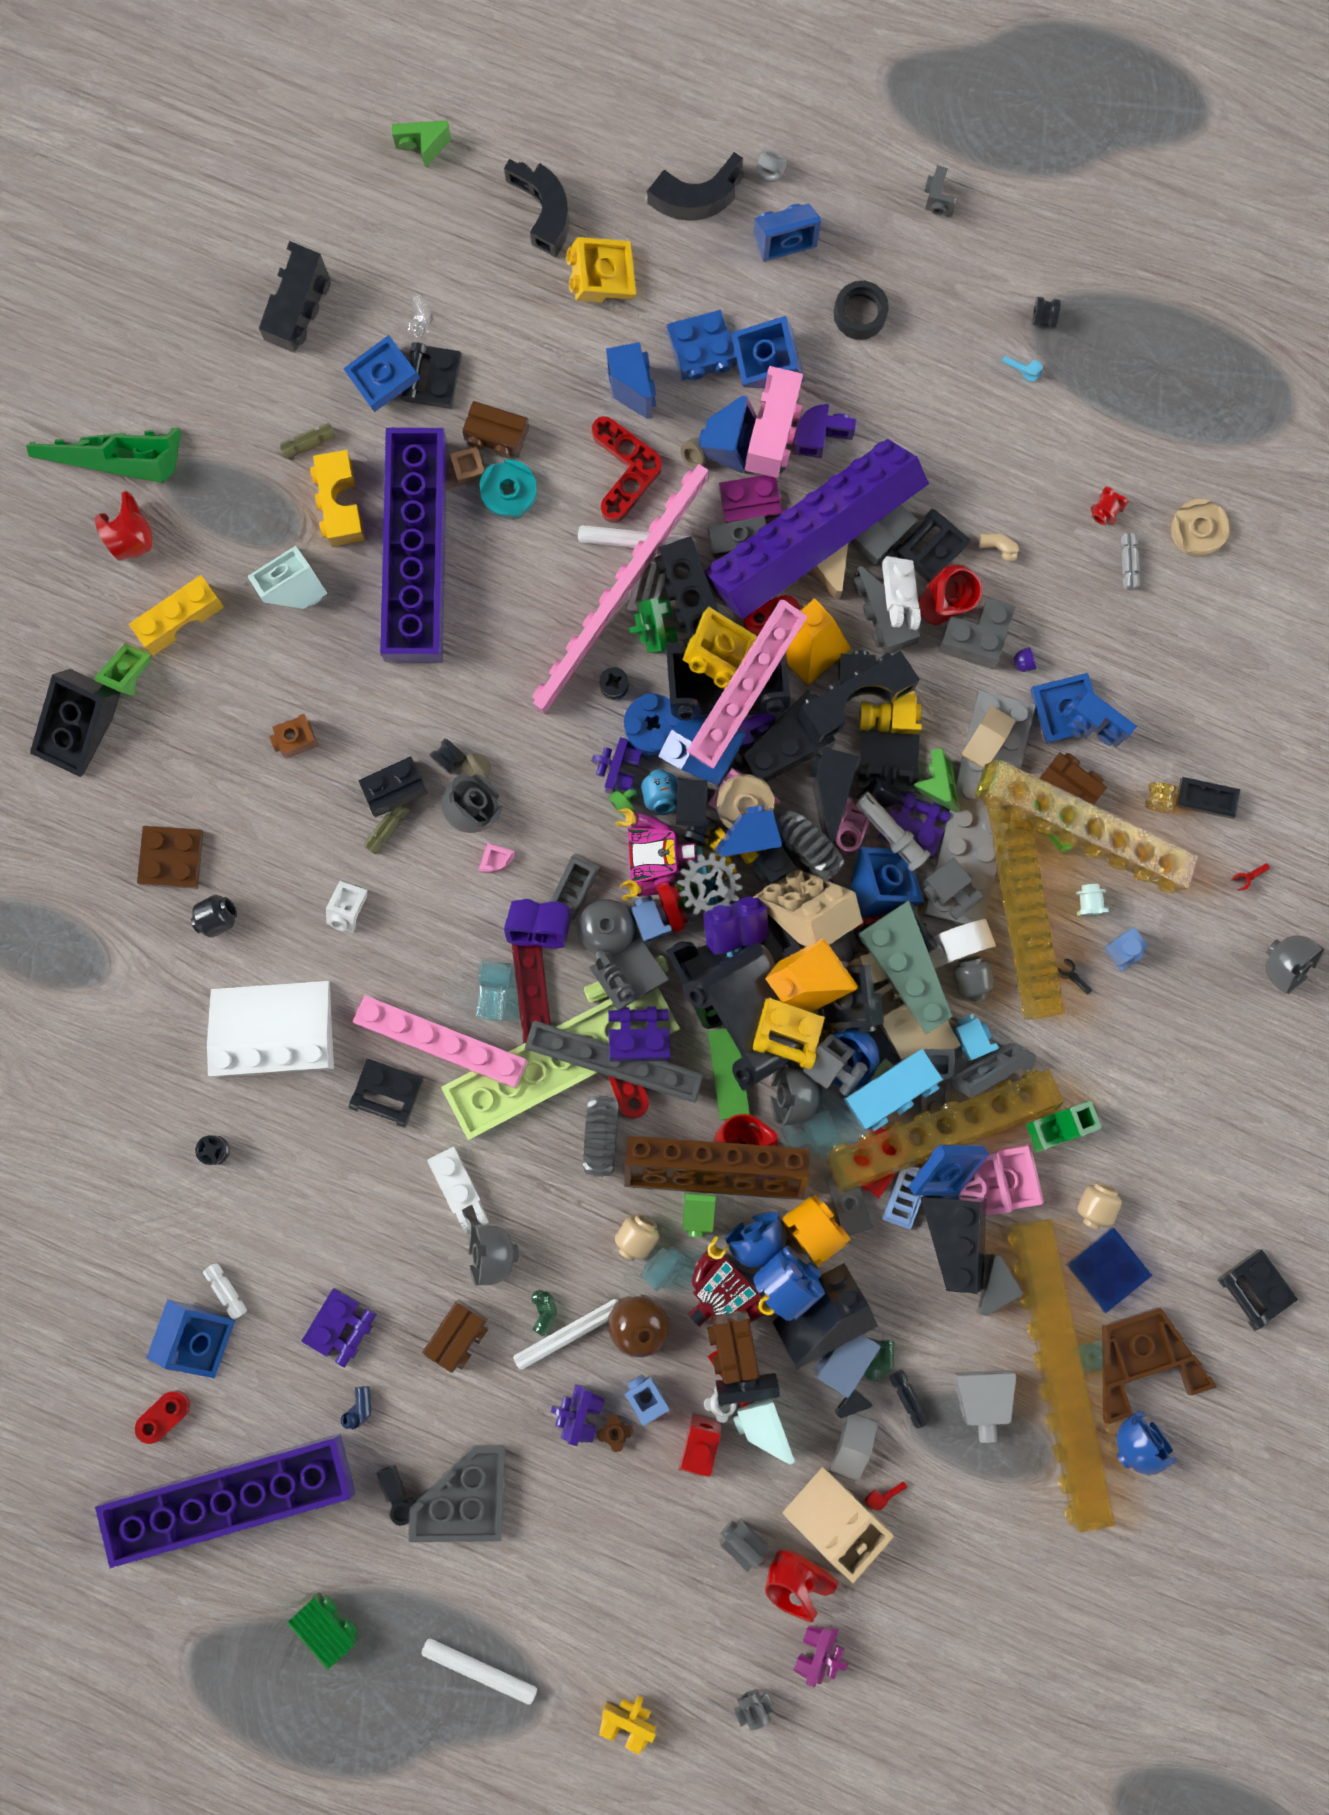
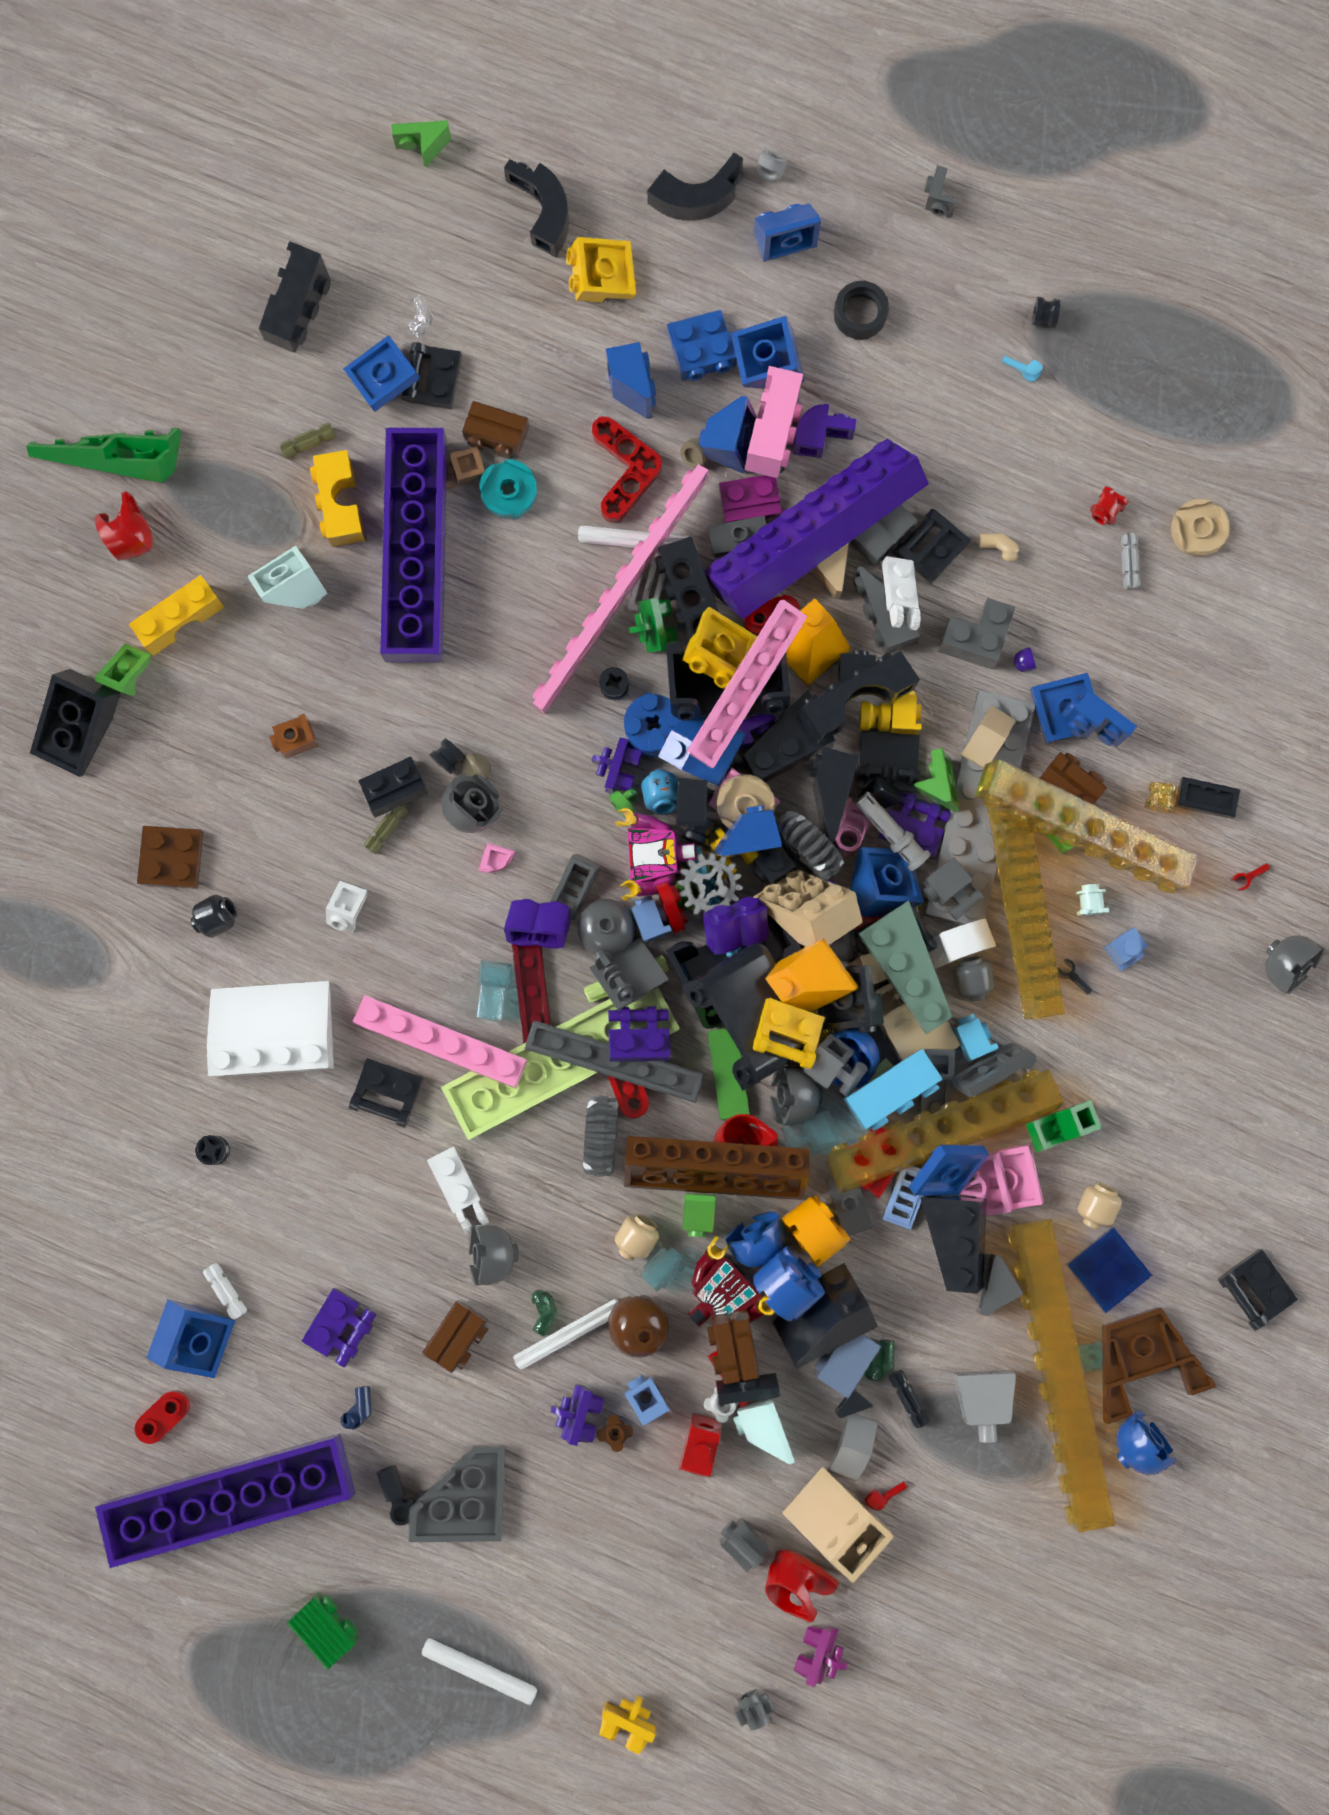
(950, 593): red helmet -> none

